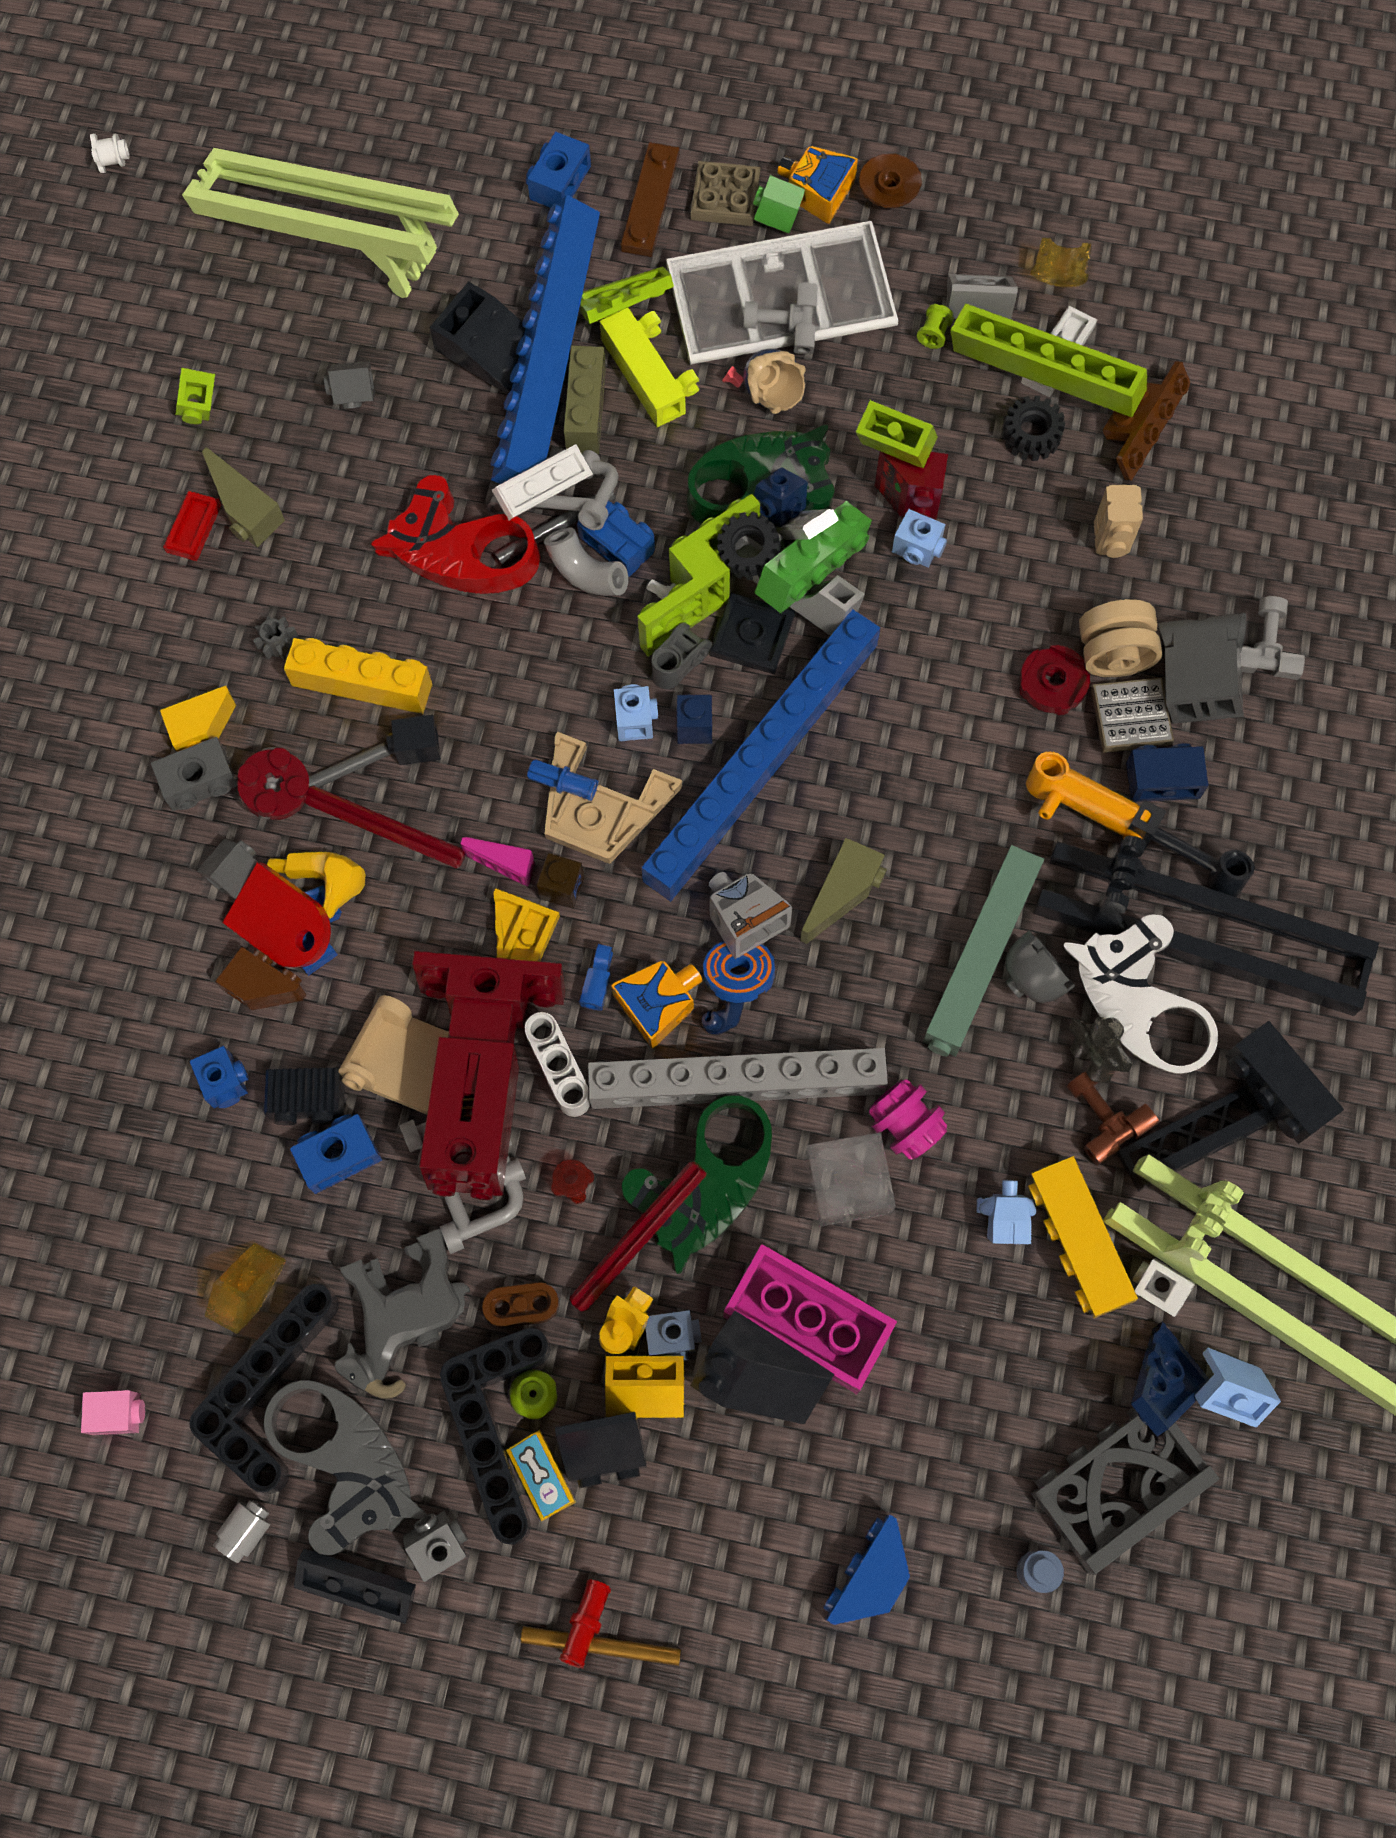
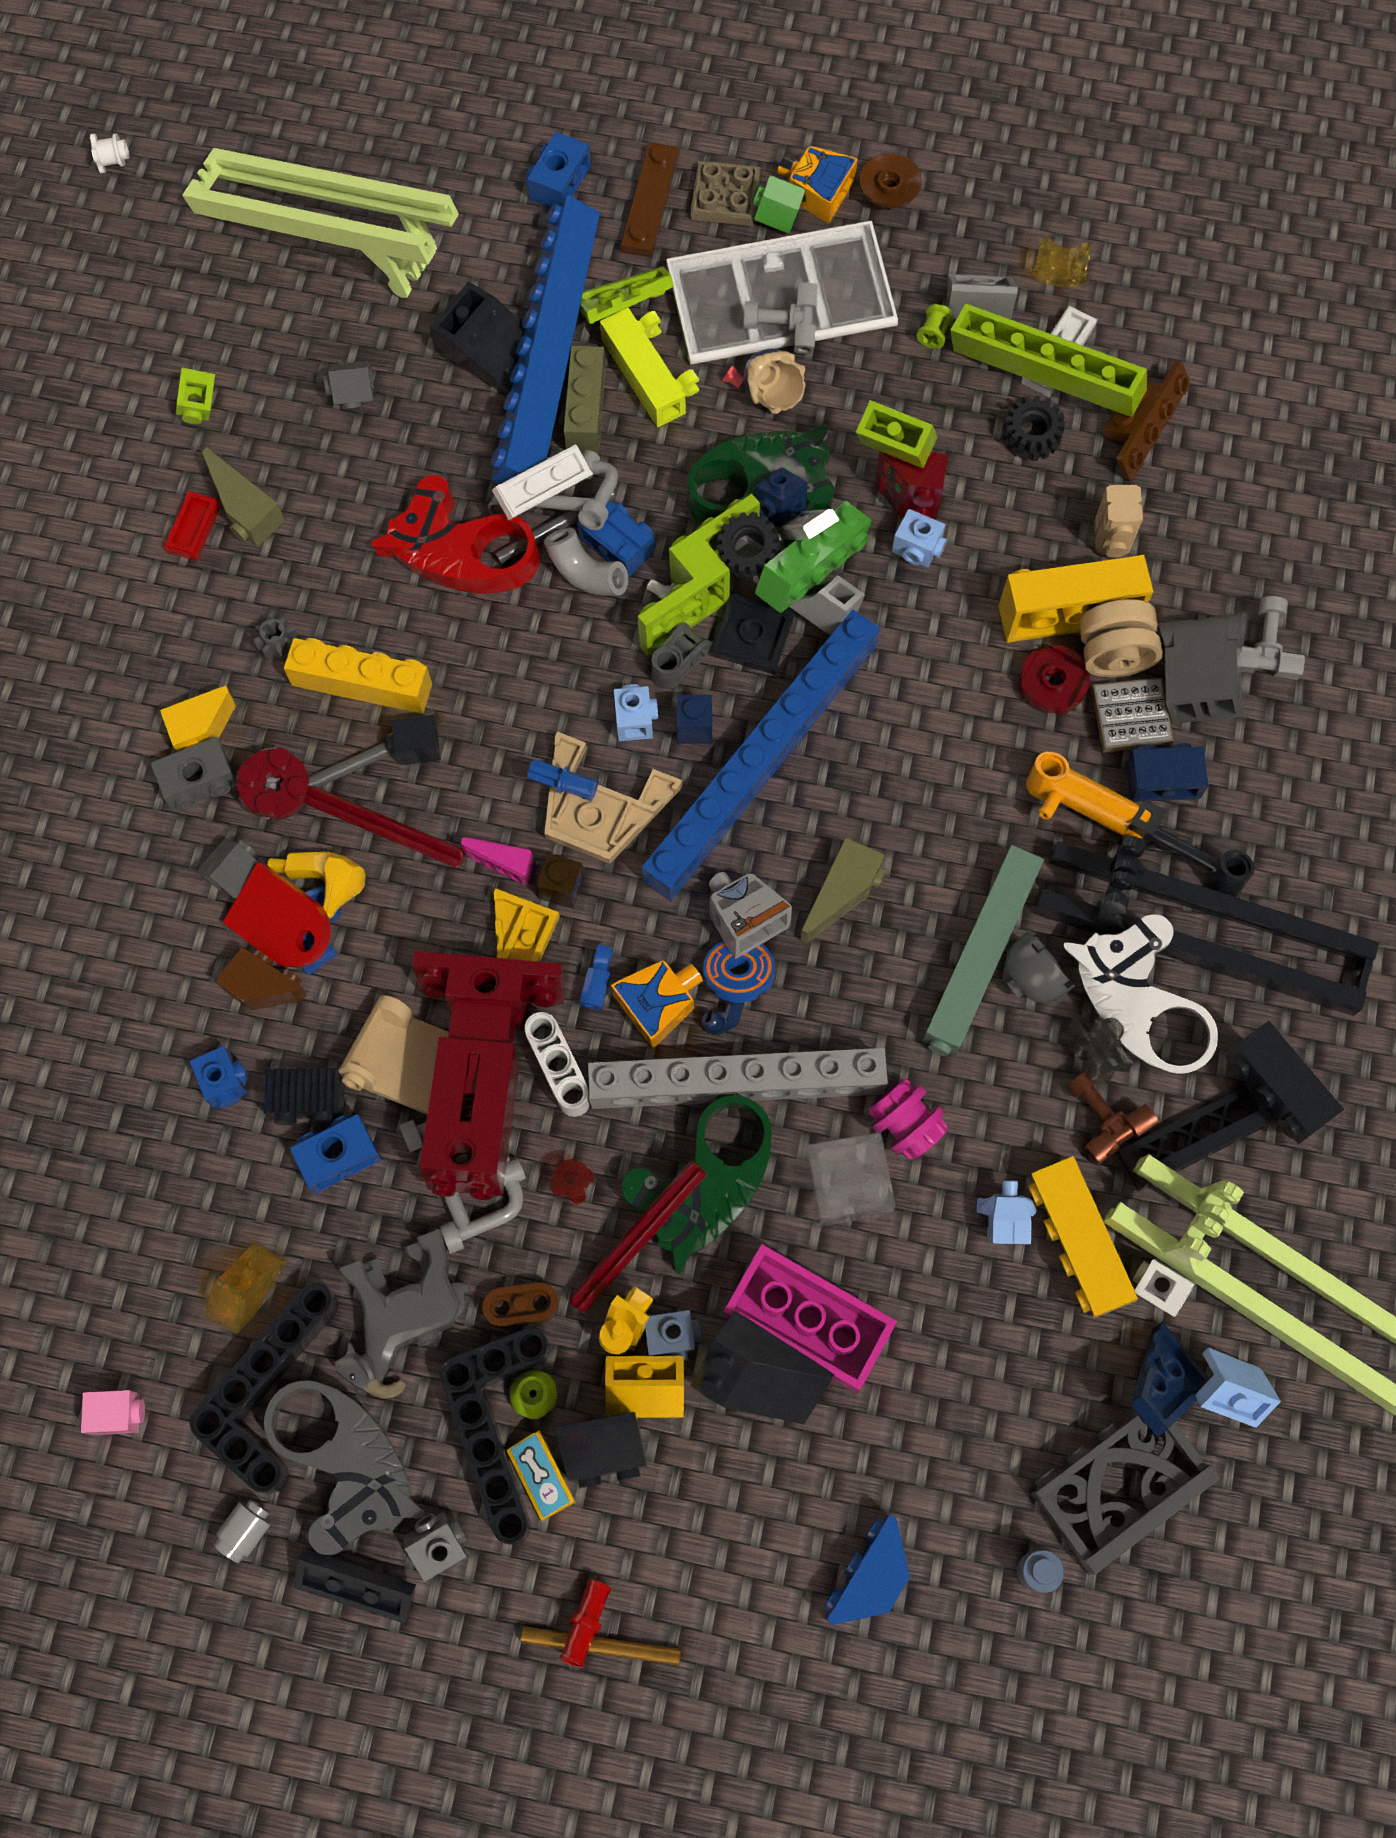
(1056, 598): none -> yellow brick

